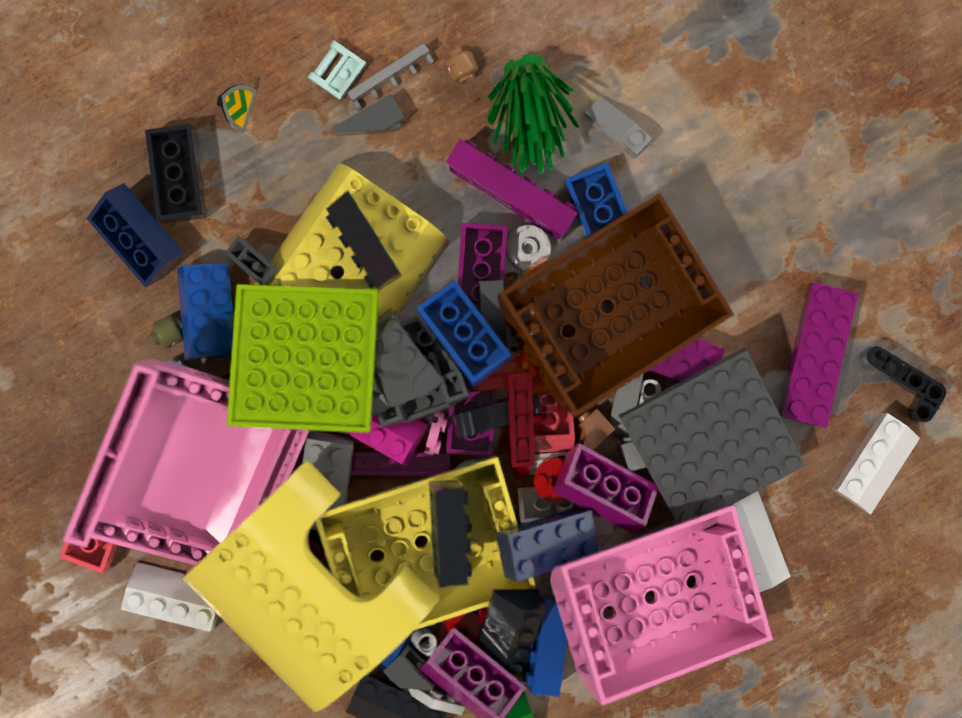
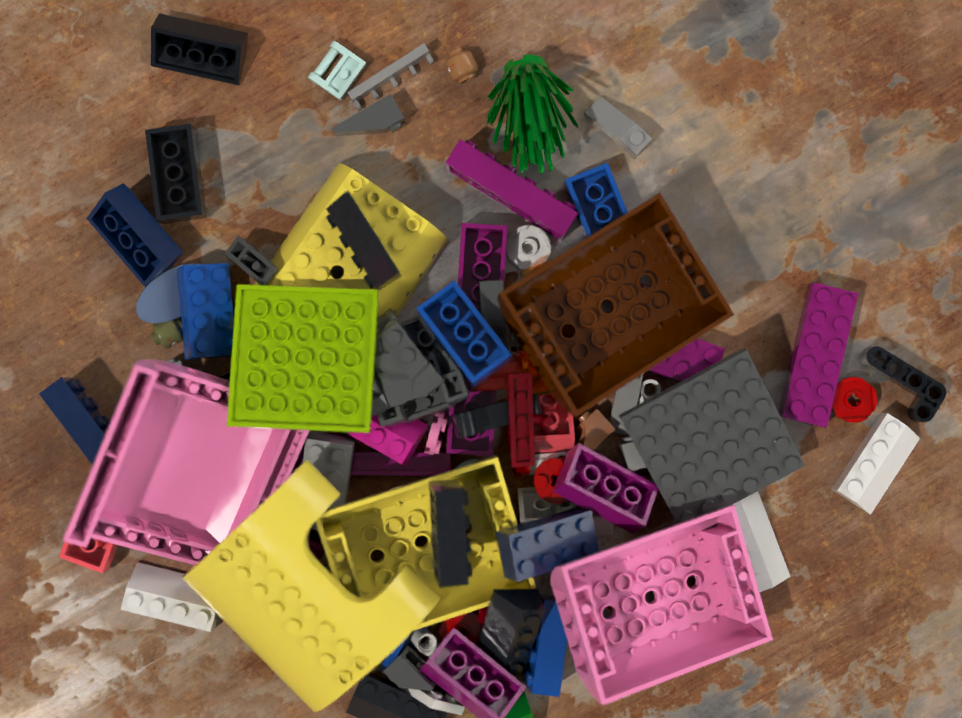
(77, 414): none -> dark blue brick
(160, 298): none -> sand blue shield
(198, 49): none -> black slope
(236, 105): shield -> none
(862, 409): none -> red plate

